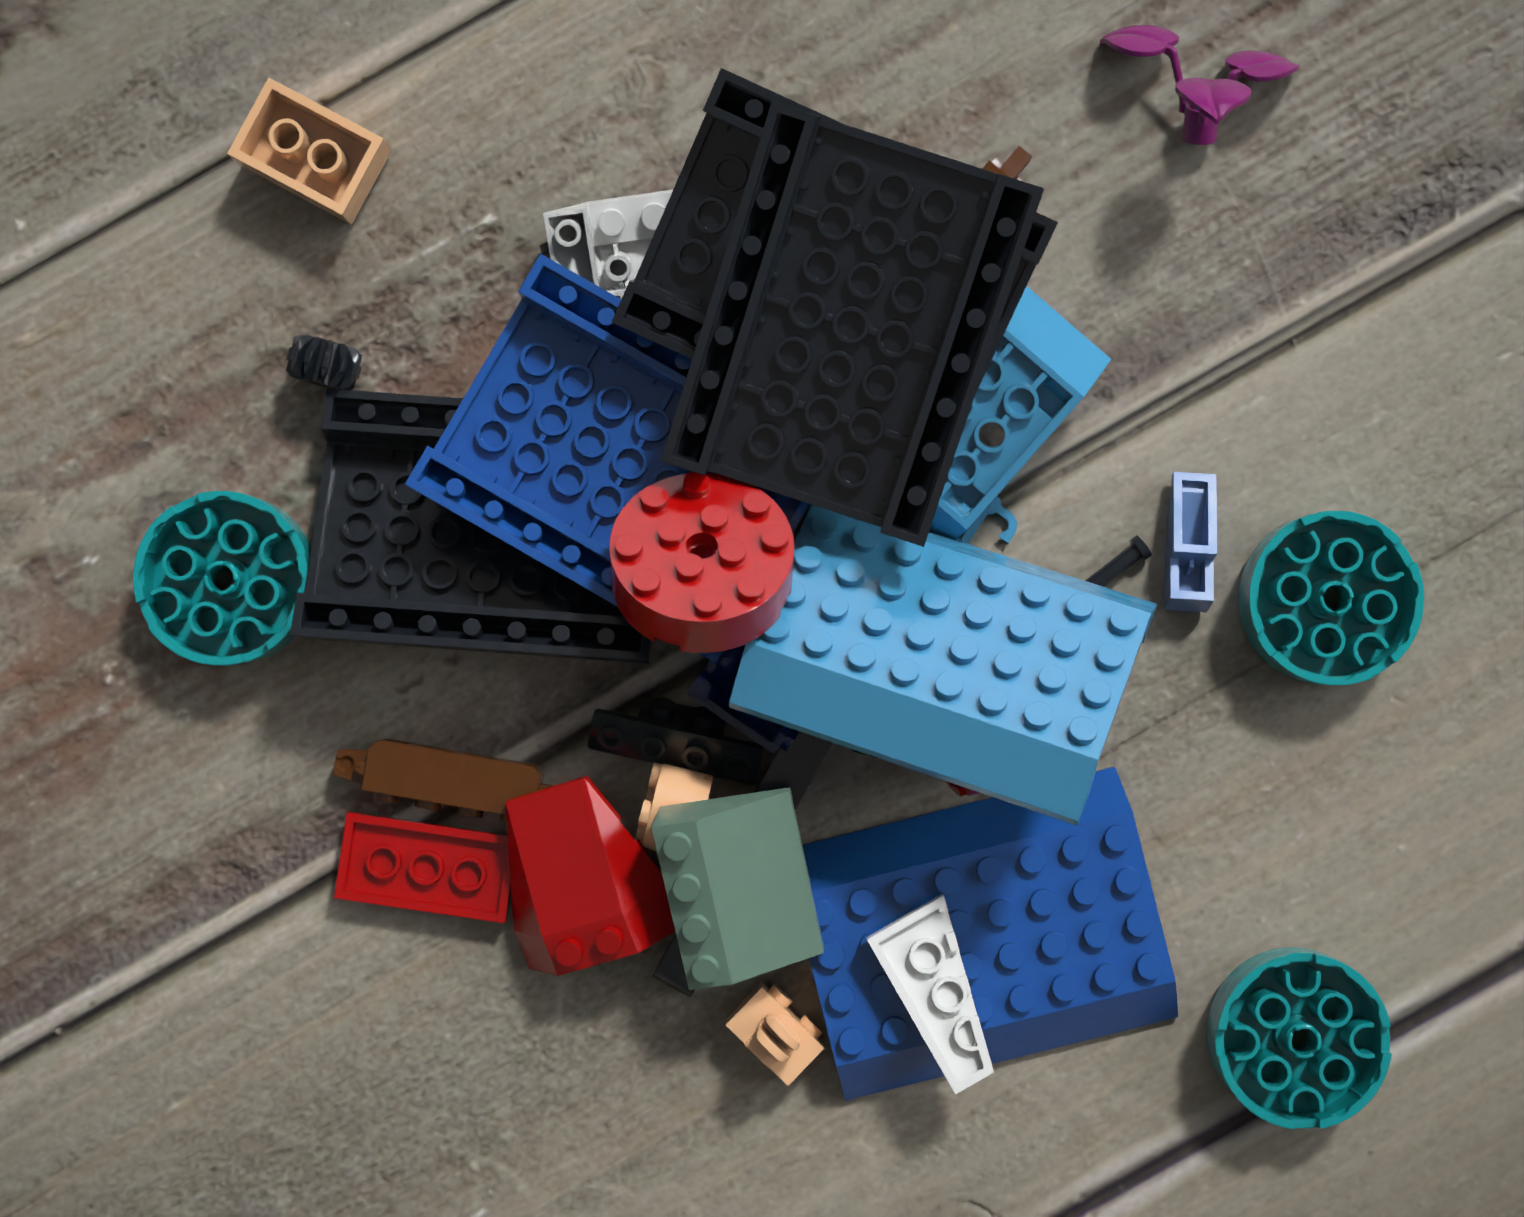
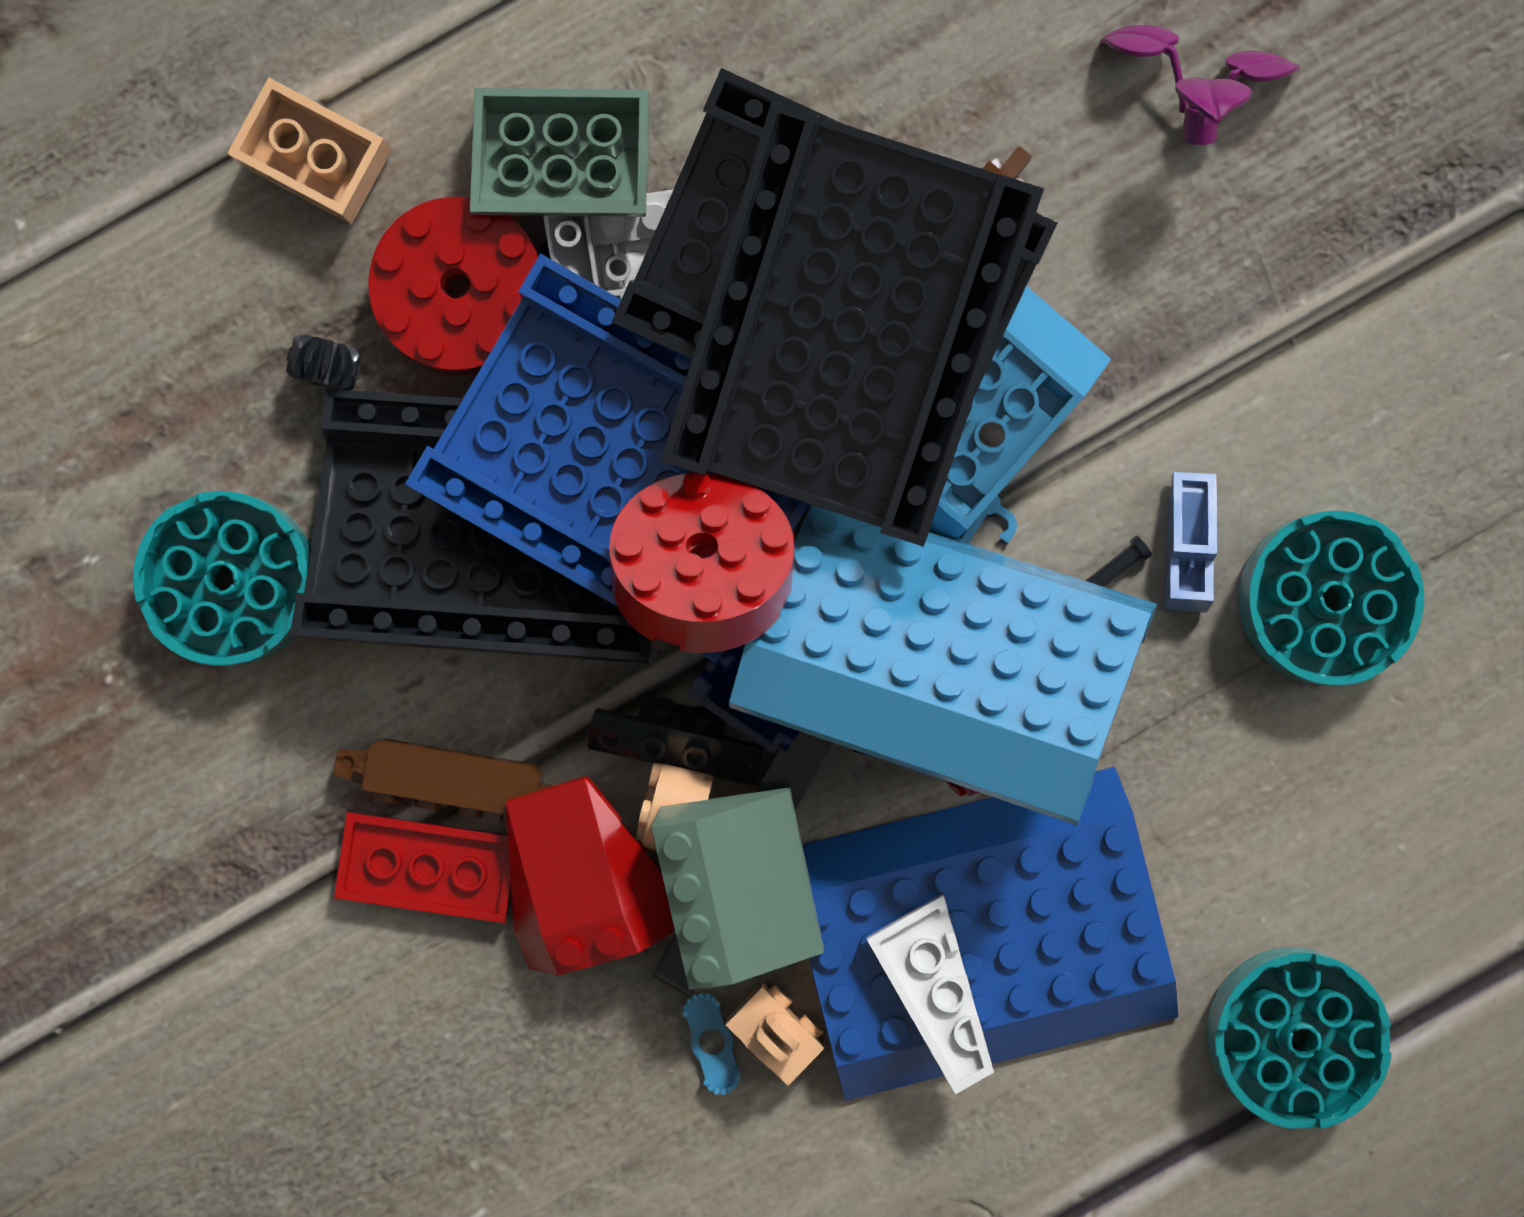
(414, 274): none -> red brick
(560, 152): none -> sand green slope
(720, 1068): none -> dark azure piece

